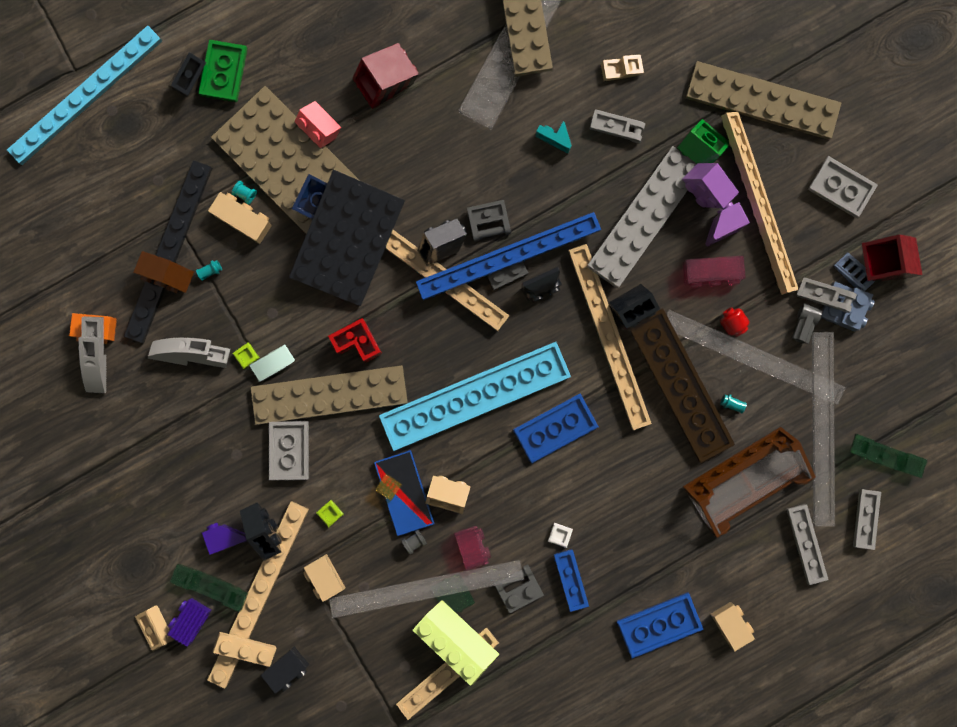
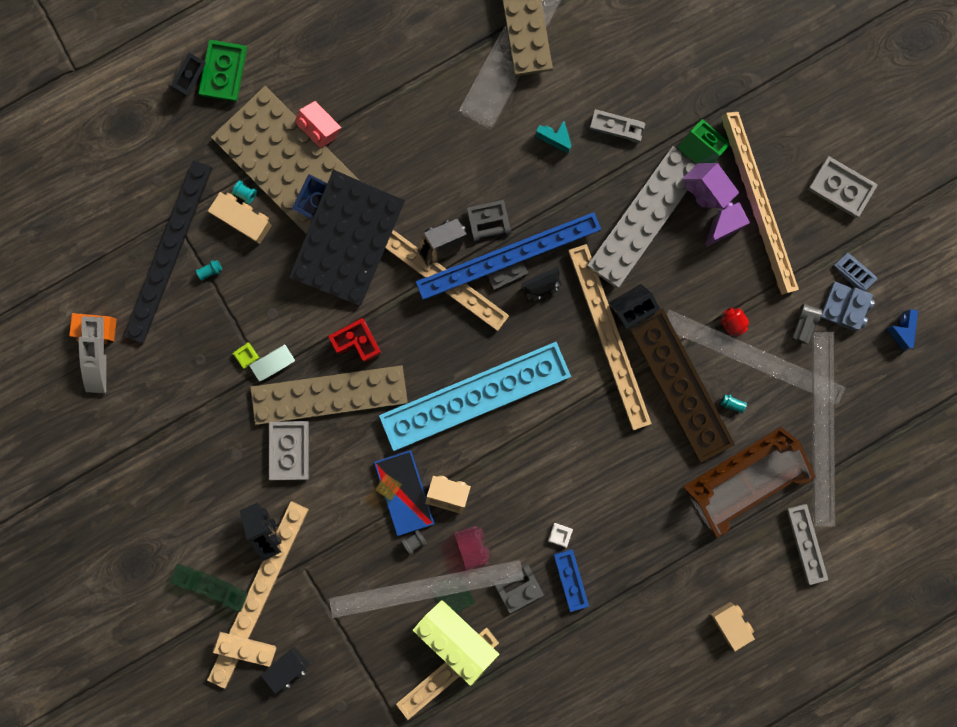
(84, 95): medium azure plate -> none
(154, 628): tan slope -> none
(163, 272): reddish brown brick -> none
(189, 349): light grey slope -> none
(189, 621): dark purple brick -> none
(222, 537): dark purple slope -> none
(324, 578): tan brick -> none
(329, 513): lime tile -> none
(384, 74): slope -> none
(555, 428): blue tile -> none
(622, 68): tan slope -> none
(659, 625): blue tile -> none
(714, 271): clear pink brick -> none
(763, 100): dark tan plate -> none
(826, 294): light grey plate -> none
(867, 519): light grey plate -> none
(888, 456): clear green slope -> none
(892, 258): dark red slope -> none
(906, 333): none -> blue slope

